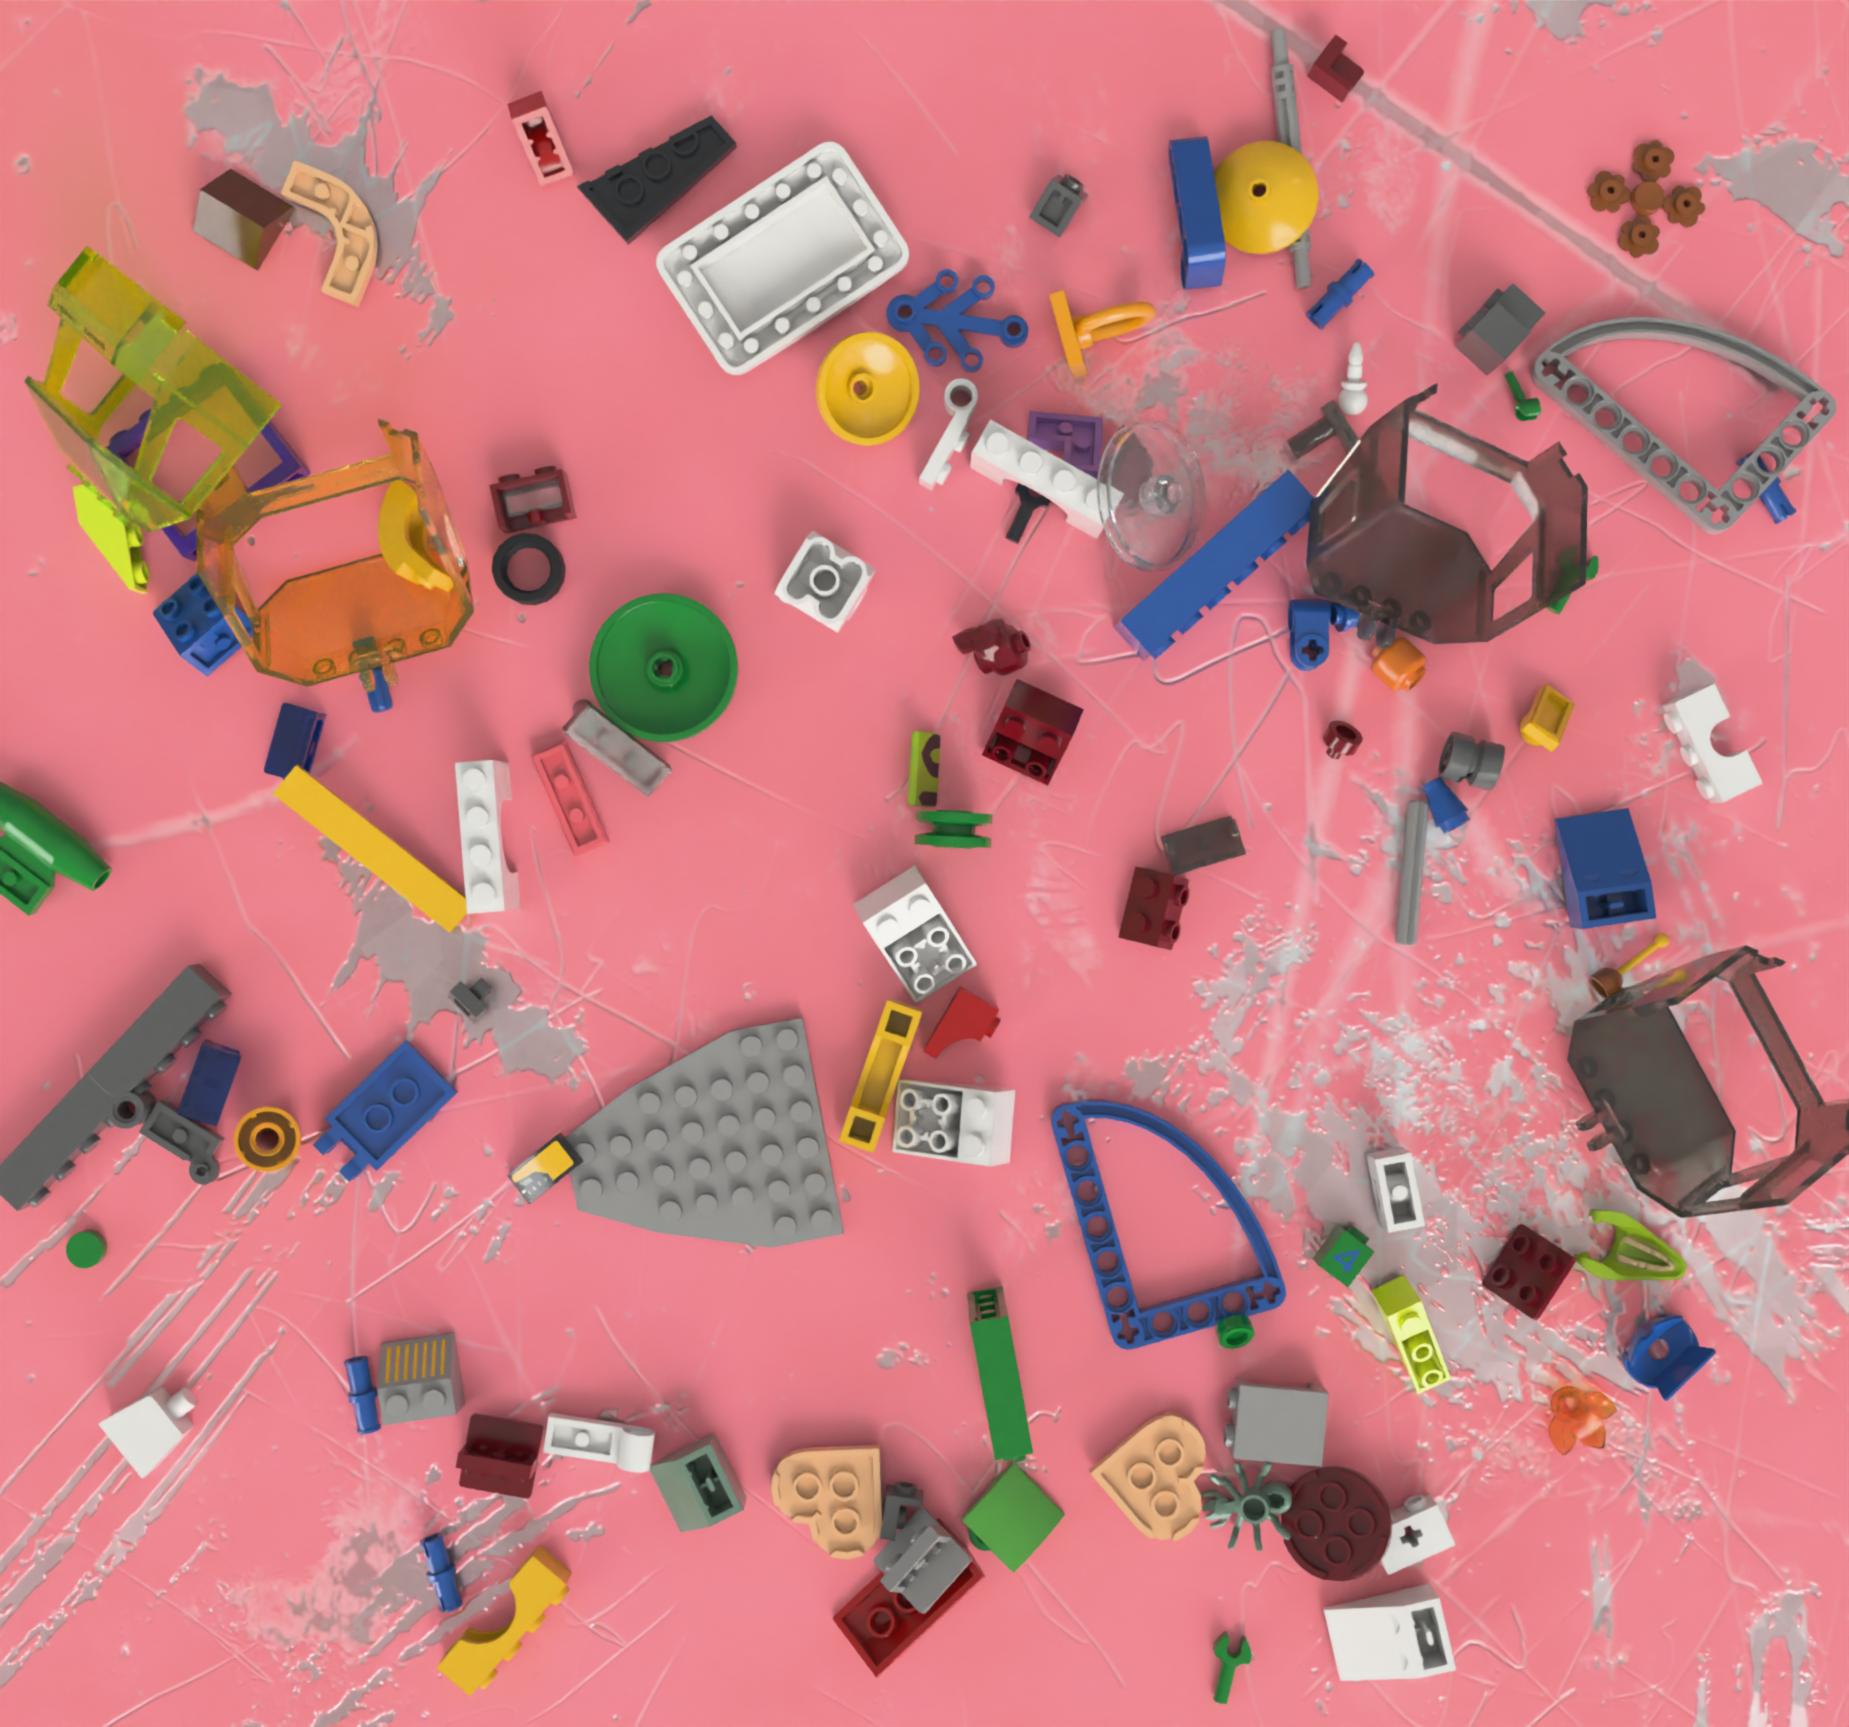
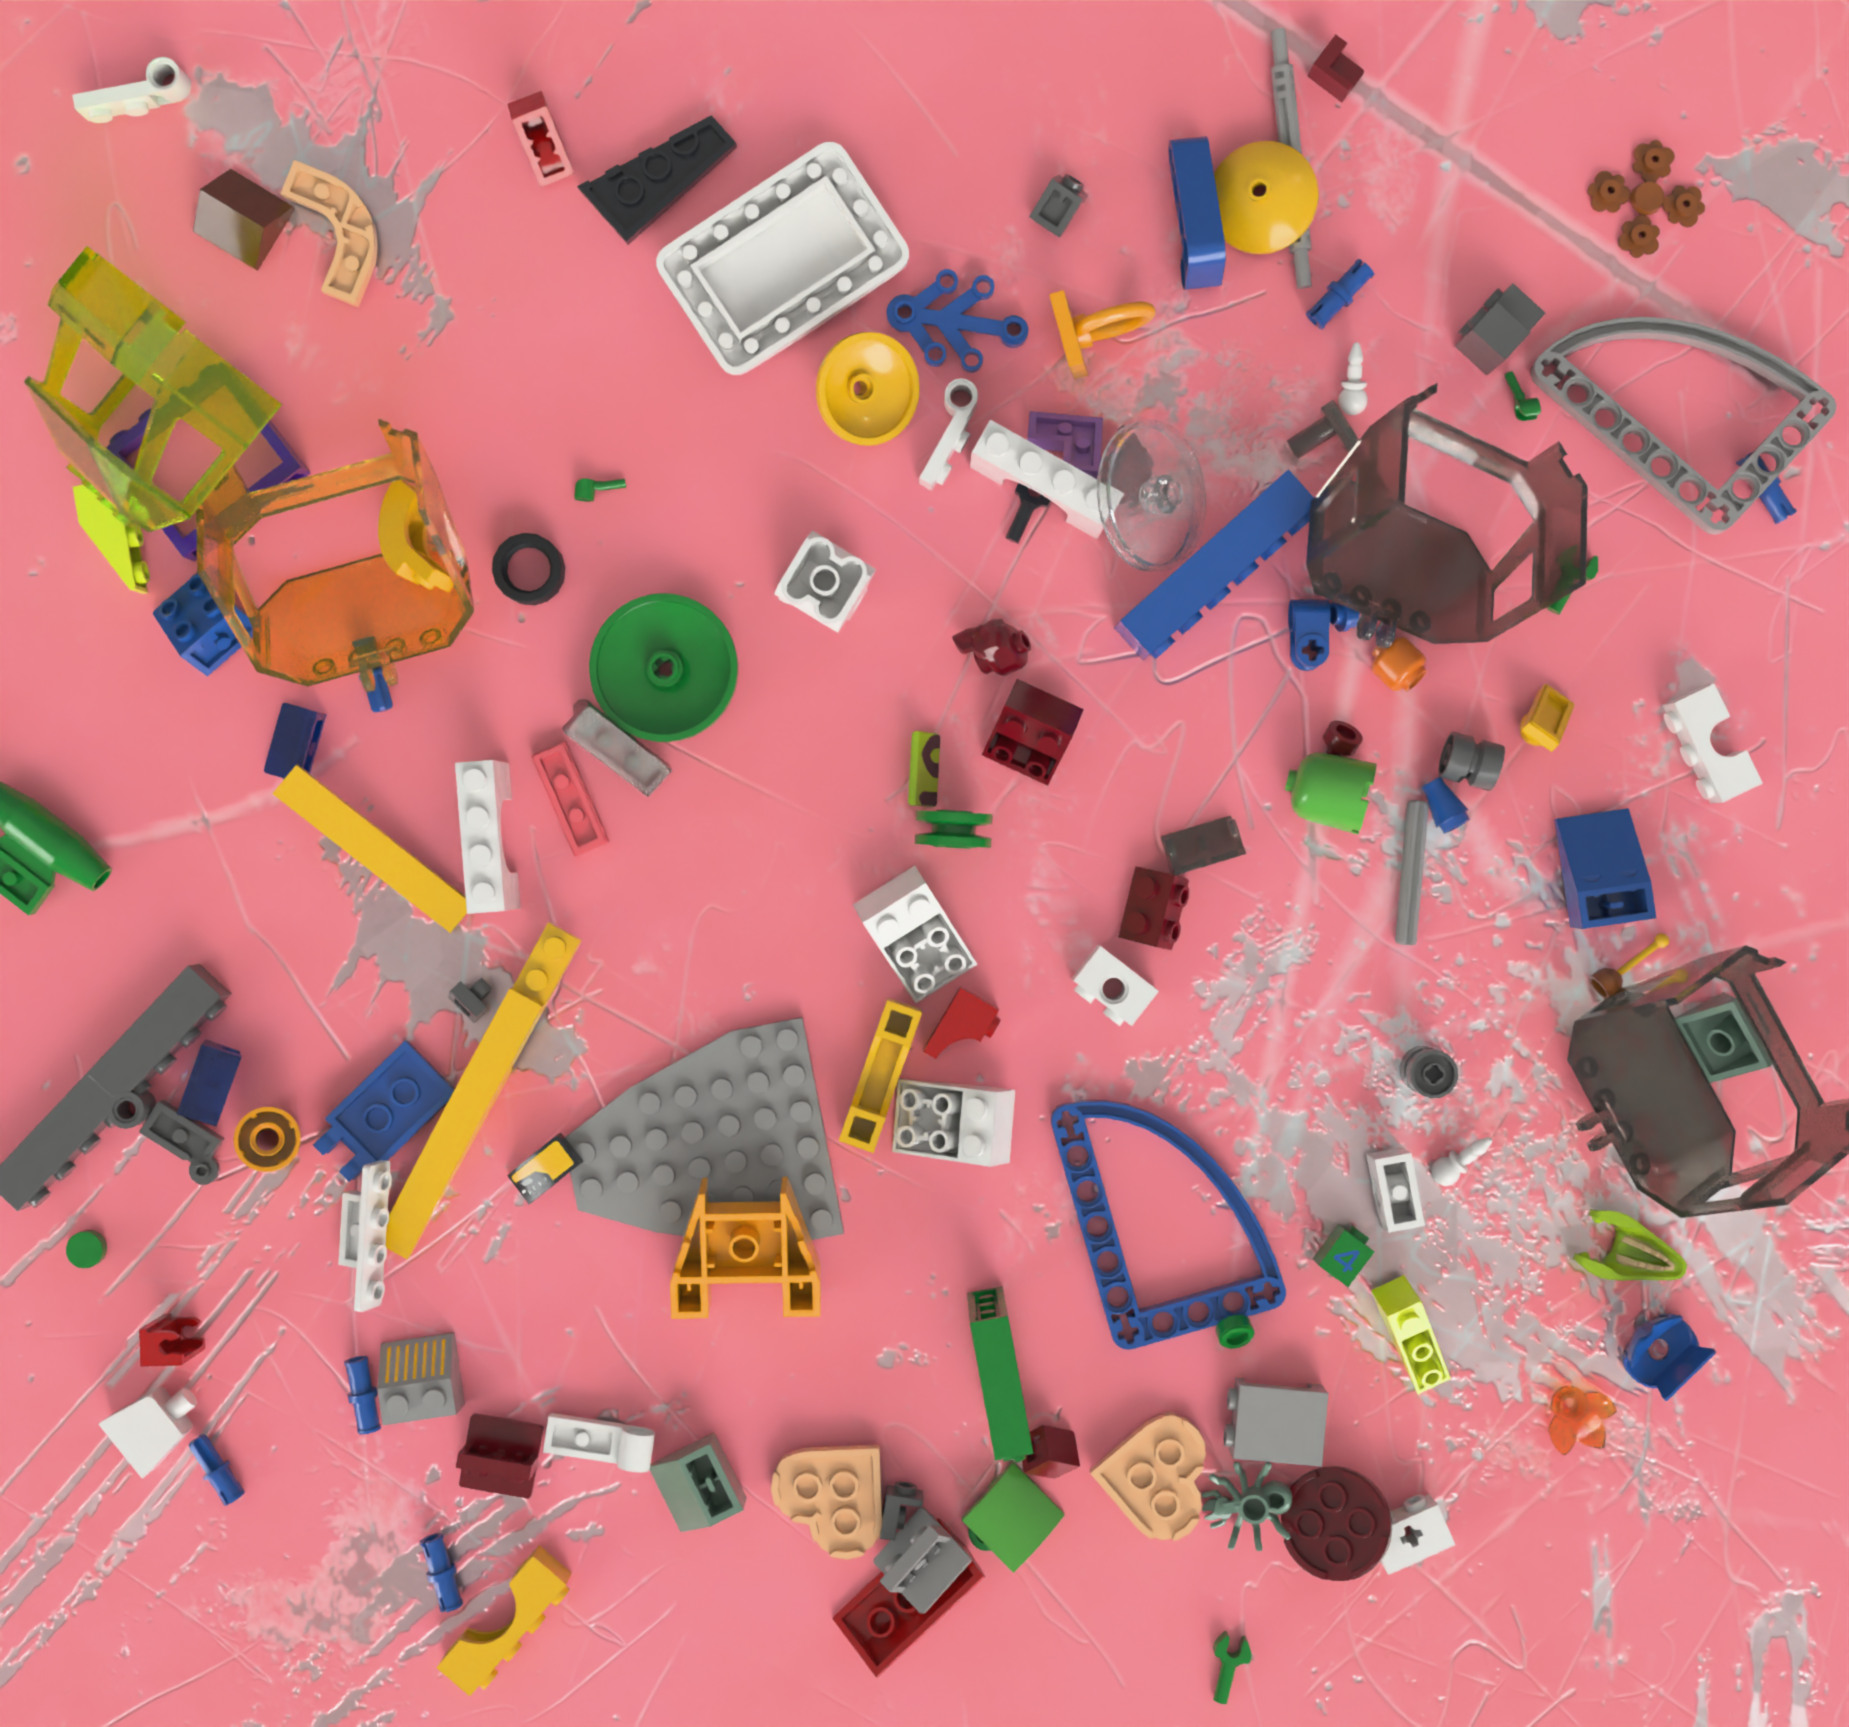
(137, 97): none -> white plate
(165, 1344): none -> red hinge
(216, 1470): none -> blue axle
(364, 1233): none -> white bracket
(479, 1088): none -> yellow slope
(532, 499): dark red window -> none
(586, 488): none -> green hand
(746, 1246): none -> light orange wedge
(1053, 1452): none -> dark red panel
(1135, 992): none -> white brick
(1331, 790): none -> bright green cylinder
(1390, 1636): white slope -> none
(1428, 1071): none -> dark grey wheel
(1448, 1169): none -> white bar
(1528, 1272): dark red bracket -> none
(1723, 1038): none -> sand green slope

